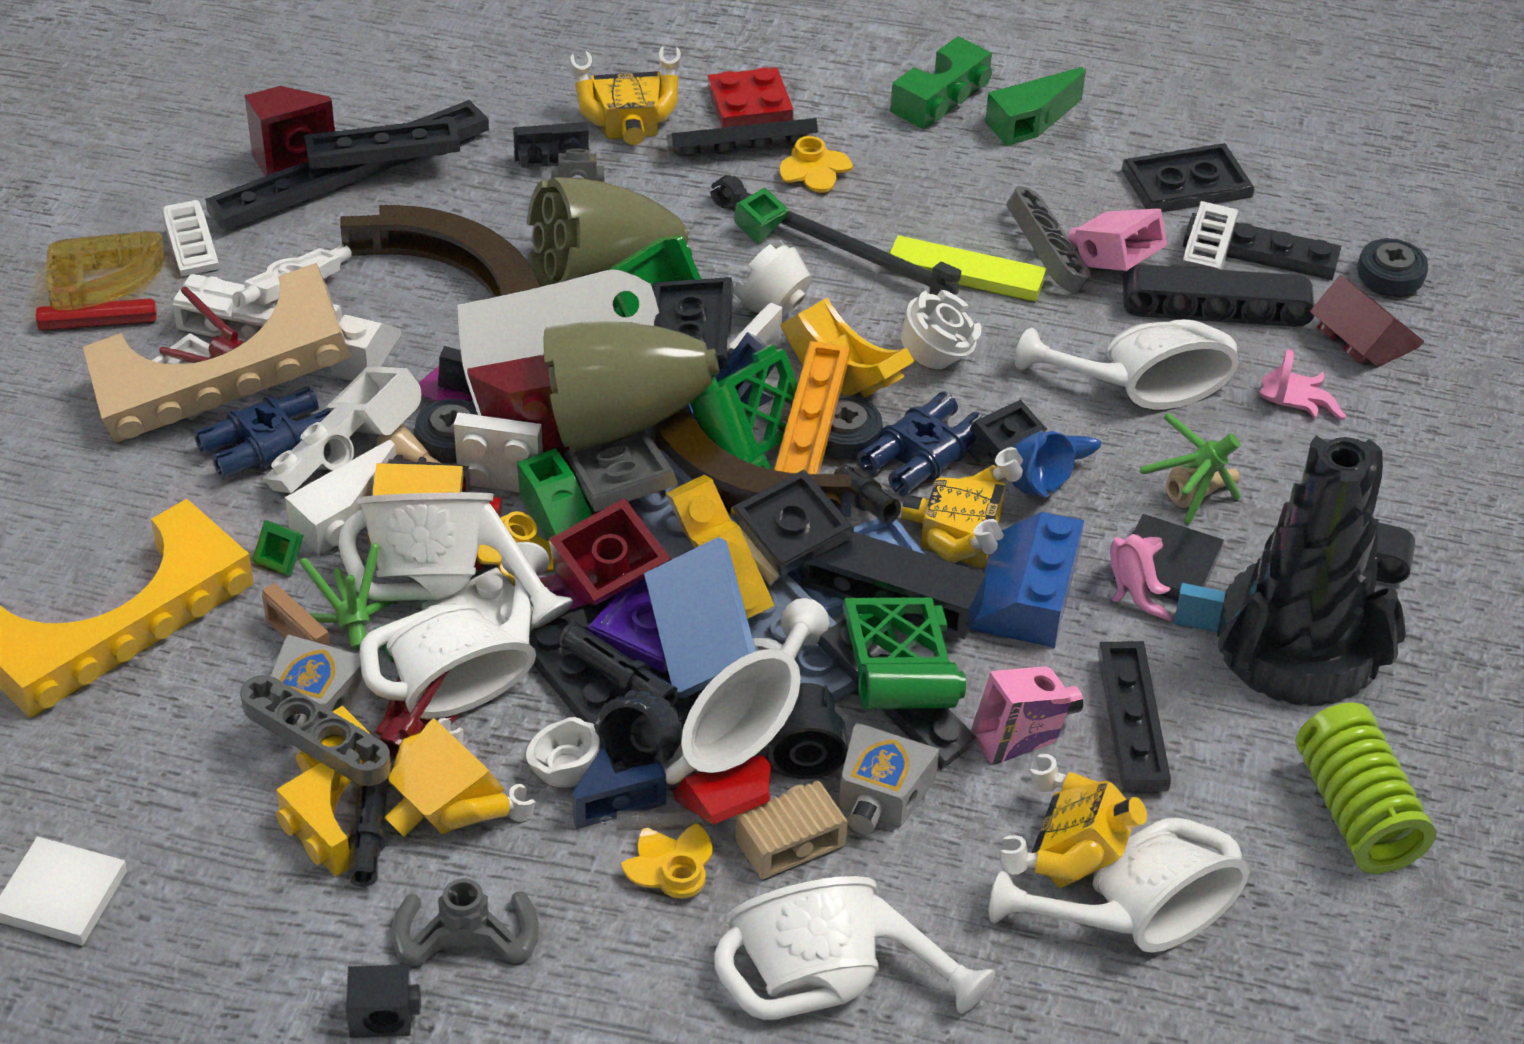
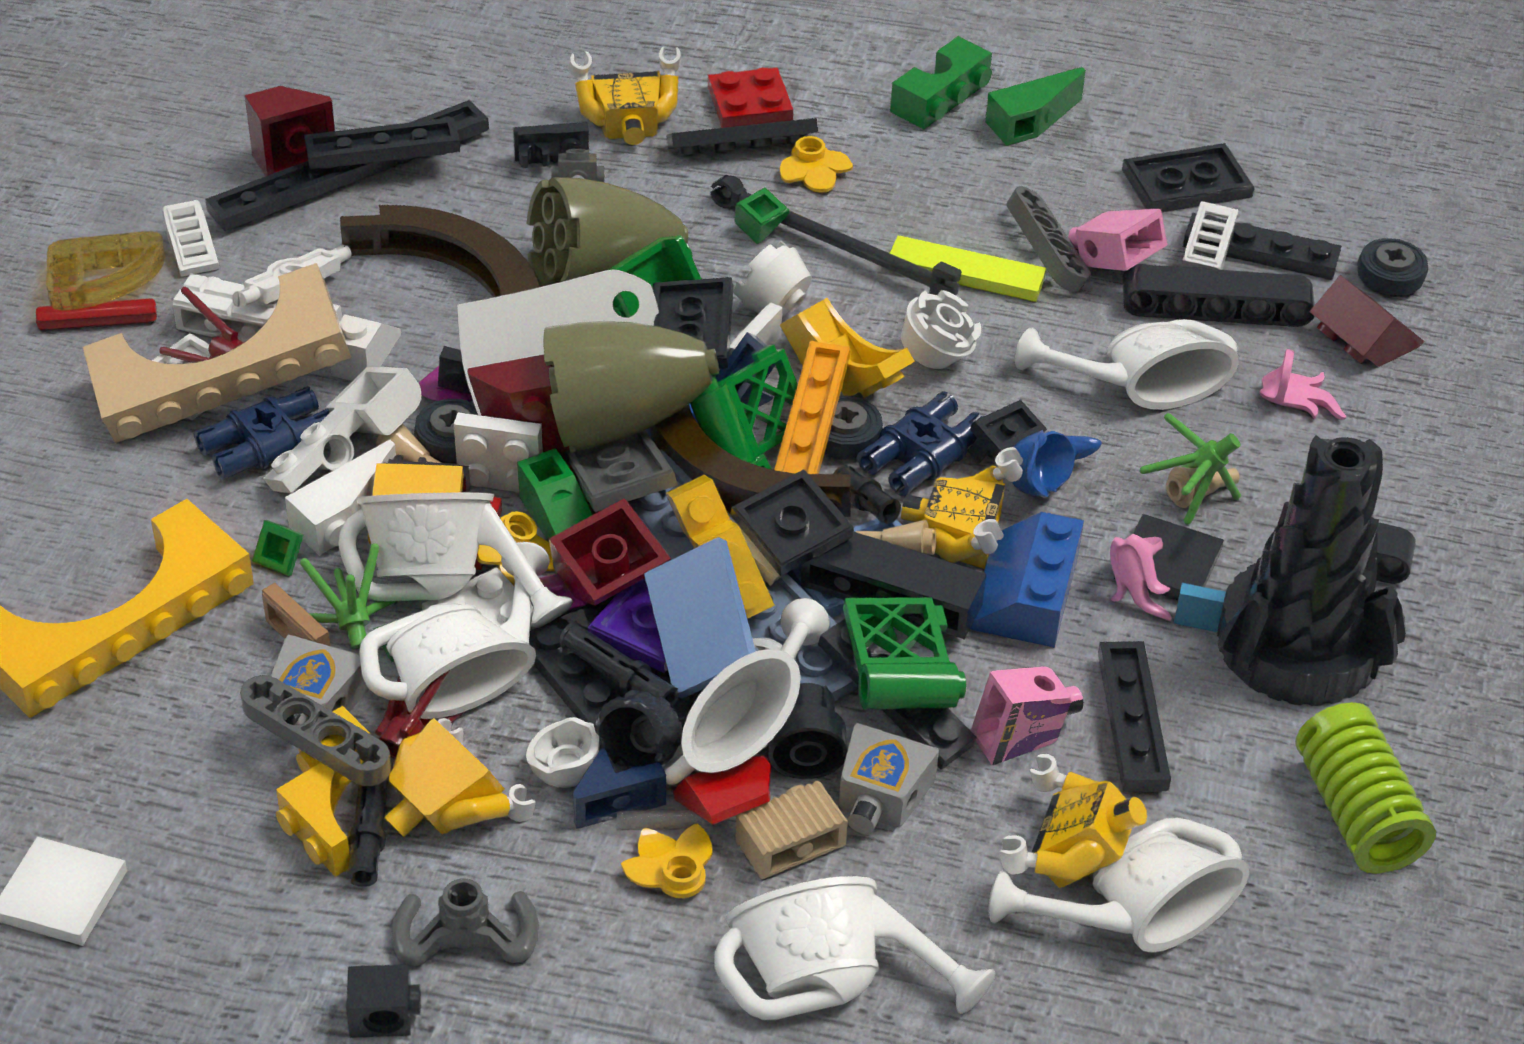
(911, 536): none -> tan cone

